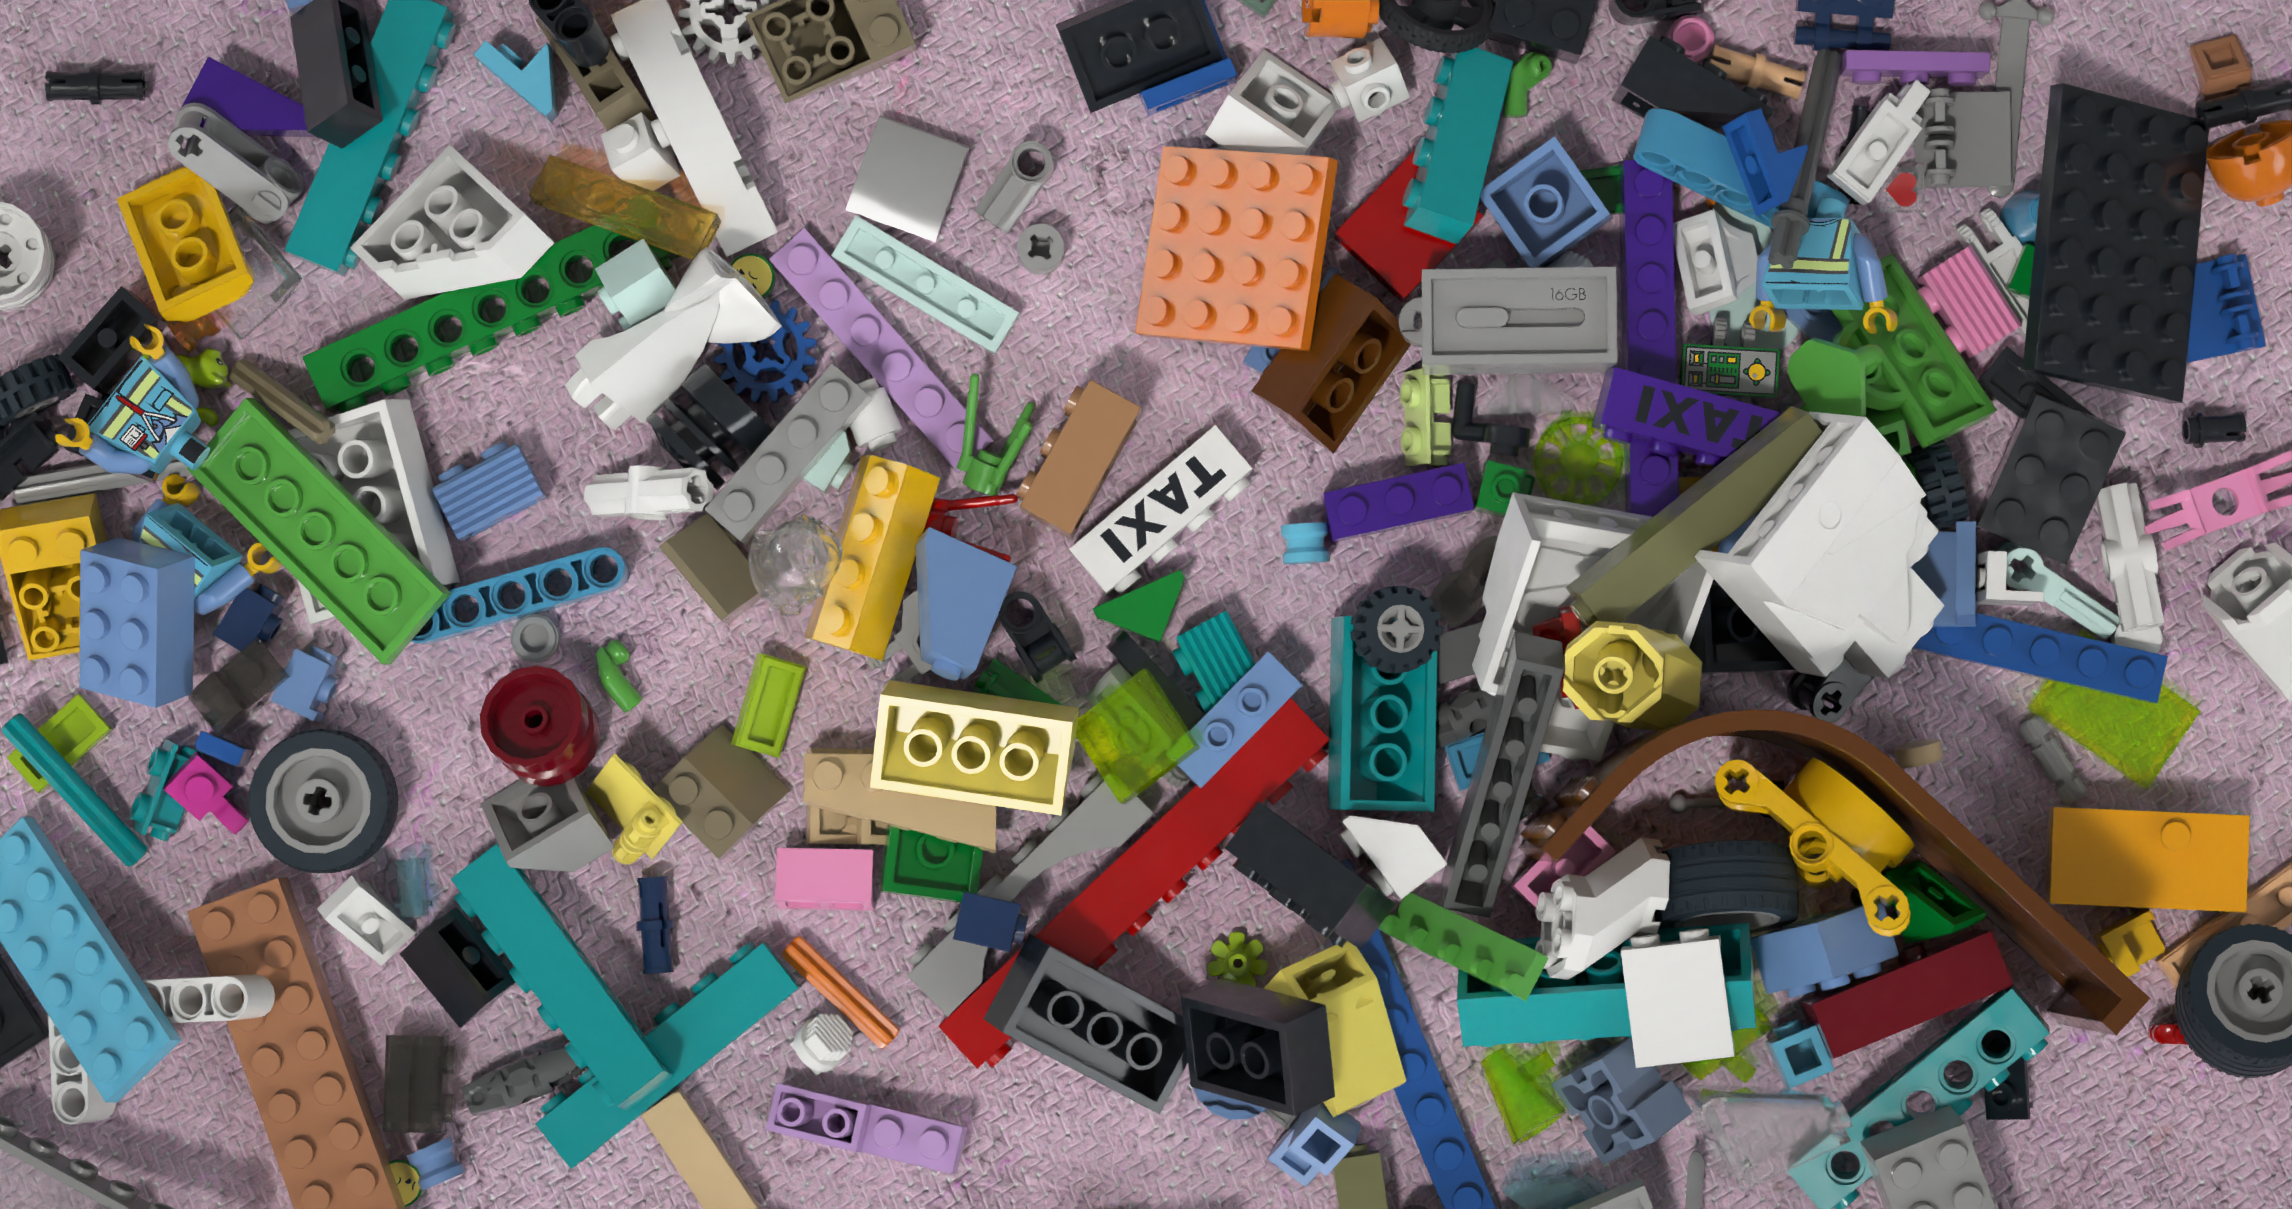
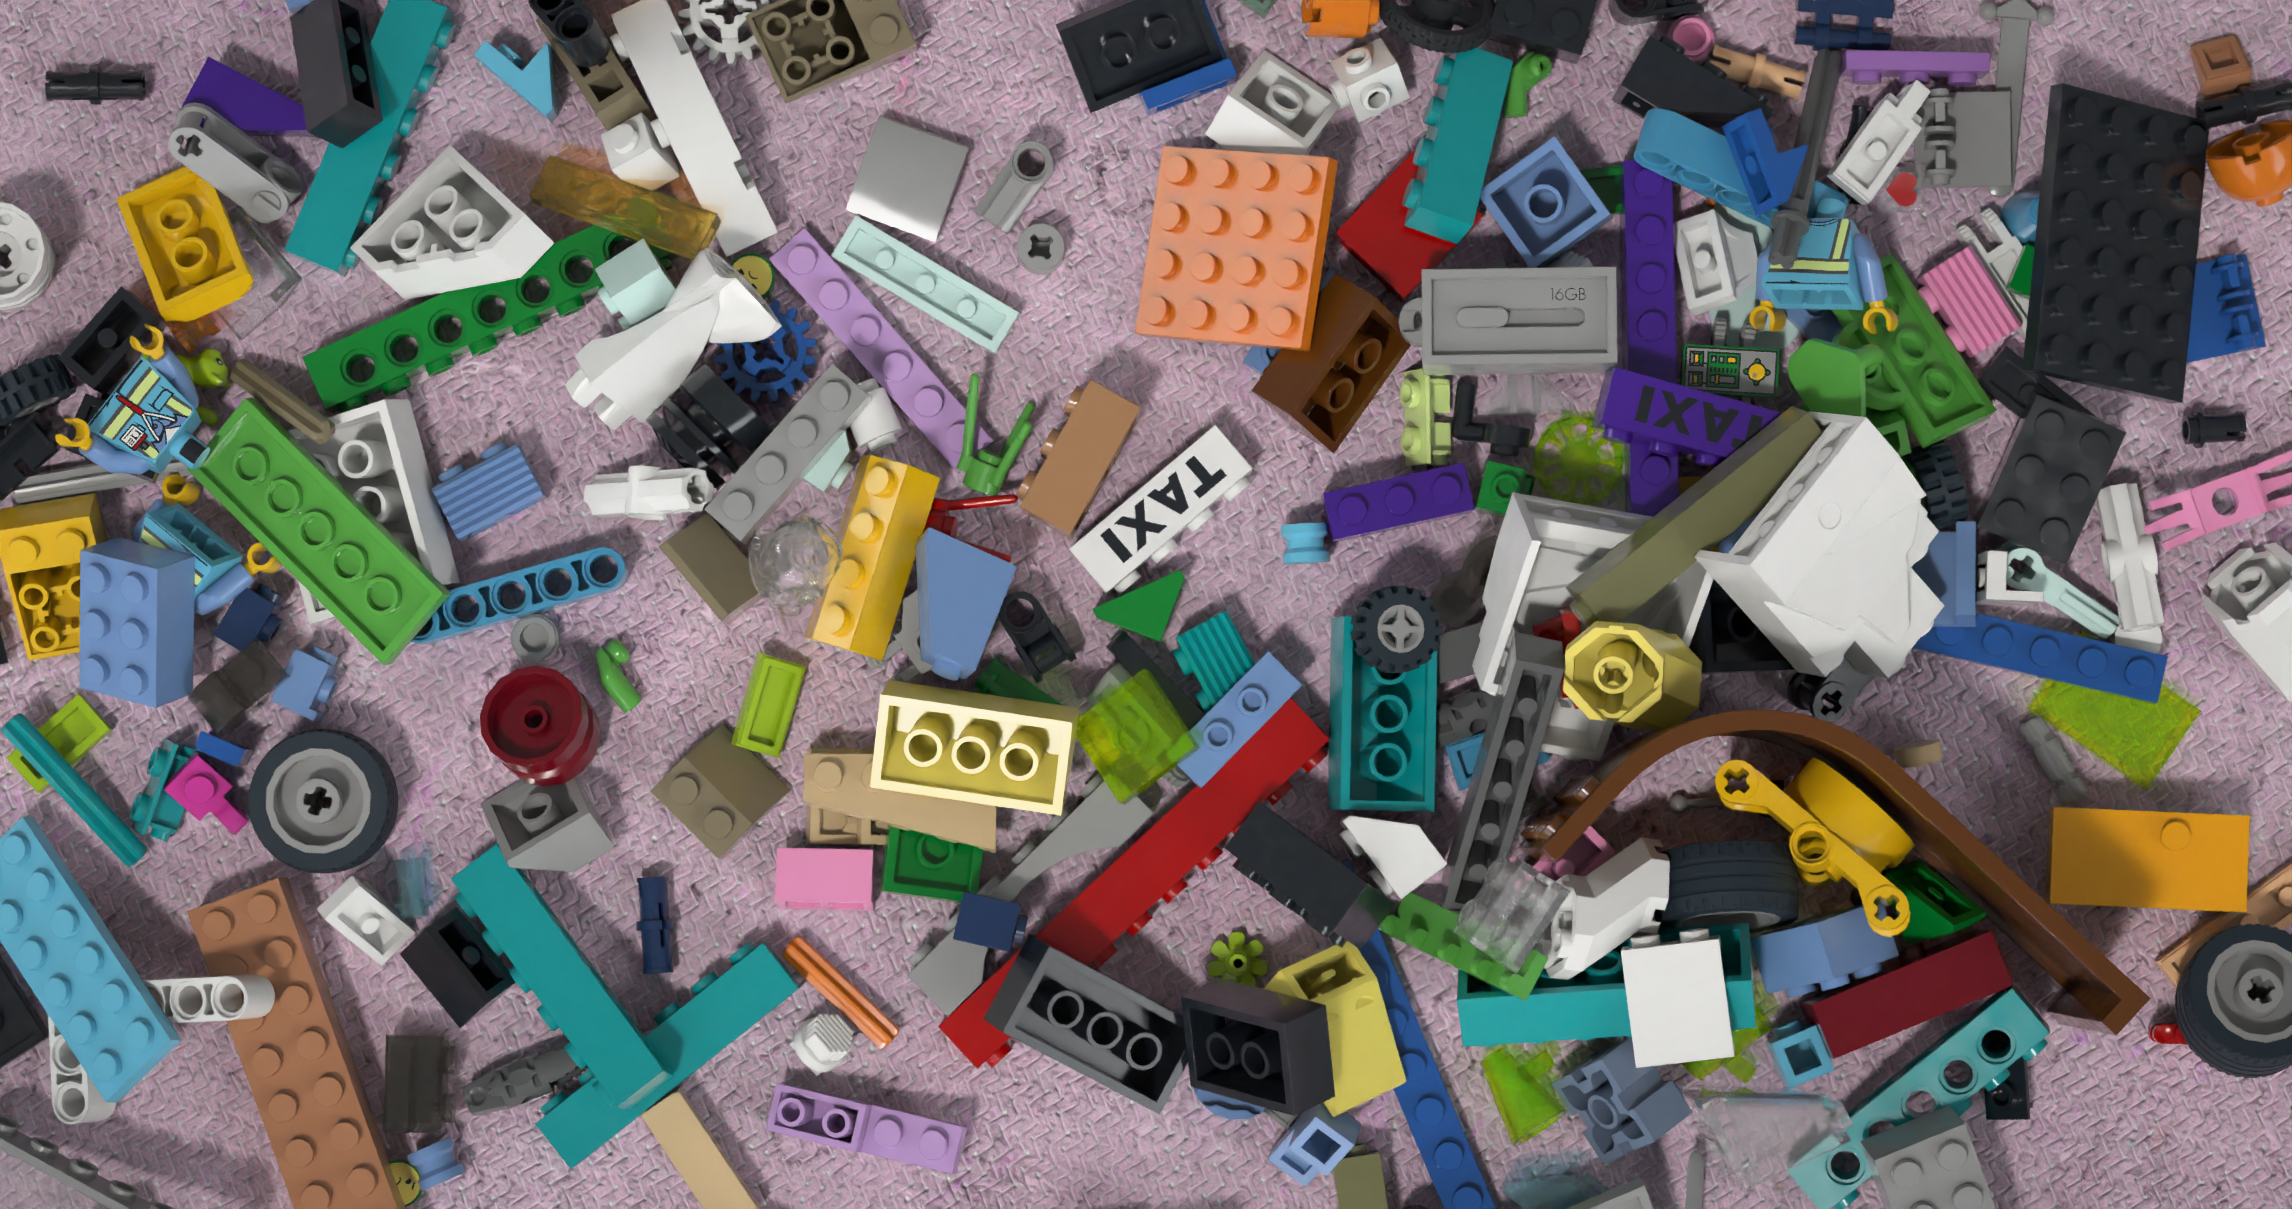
(641, 814): light yellow hinge -> none
(1510, 911): none -> clear slope
(2130, 942): yellow panel -> none

